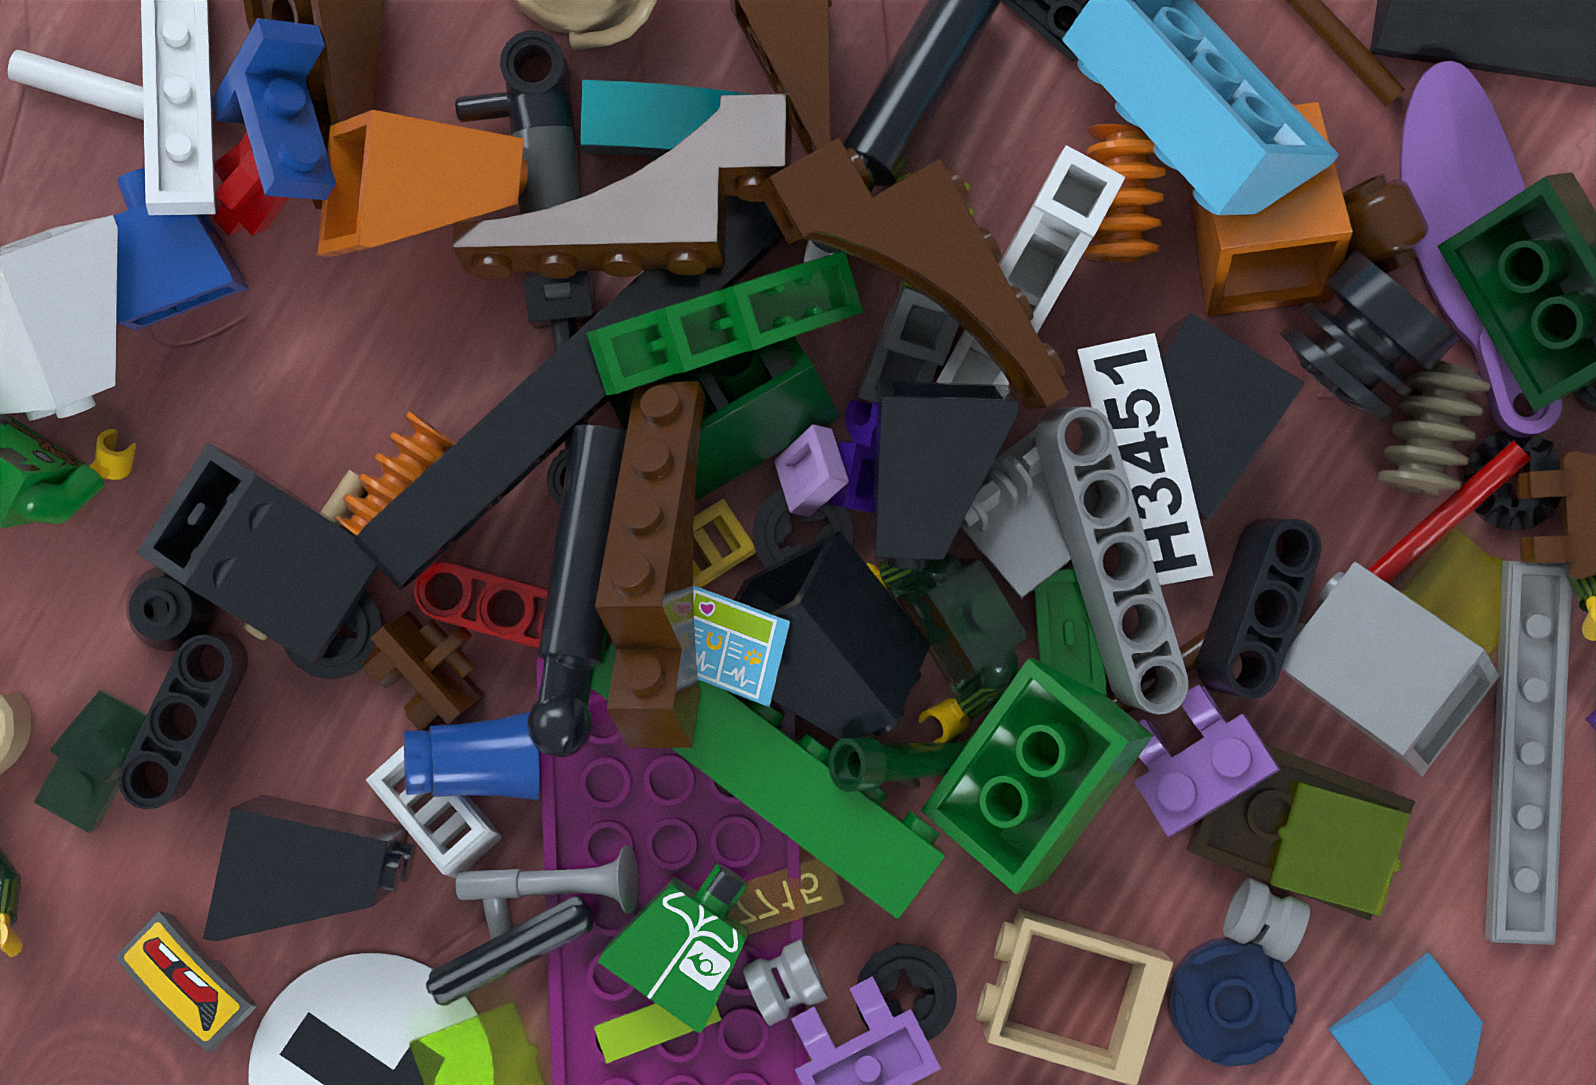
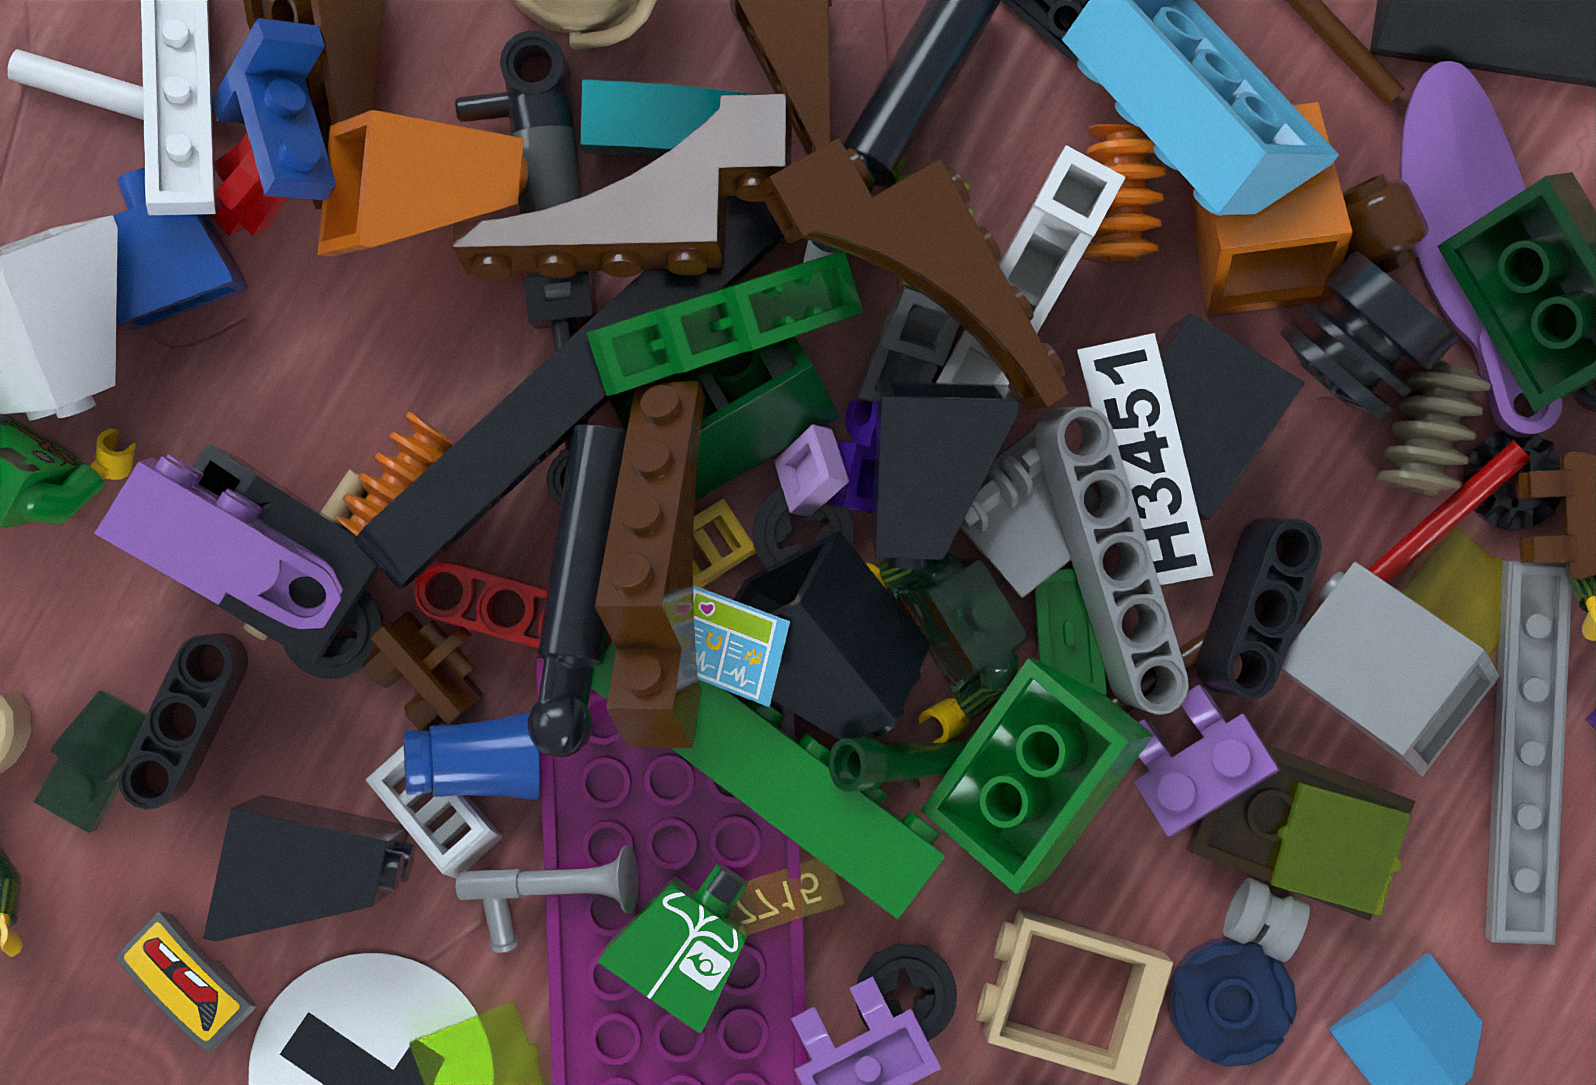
(166, 611): black cone -> none
(214, 543): none -> medium lavender brick
(511, 951): black axle -> none
(641, 1030): lime window -> none
(798, 975): light grey wheel -> none

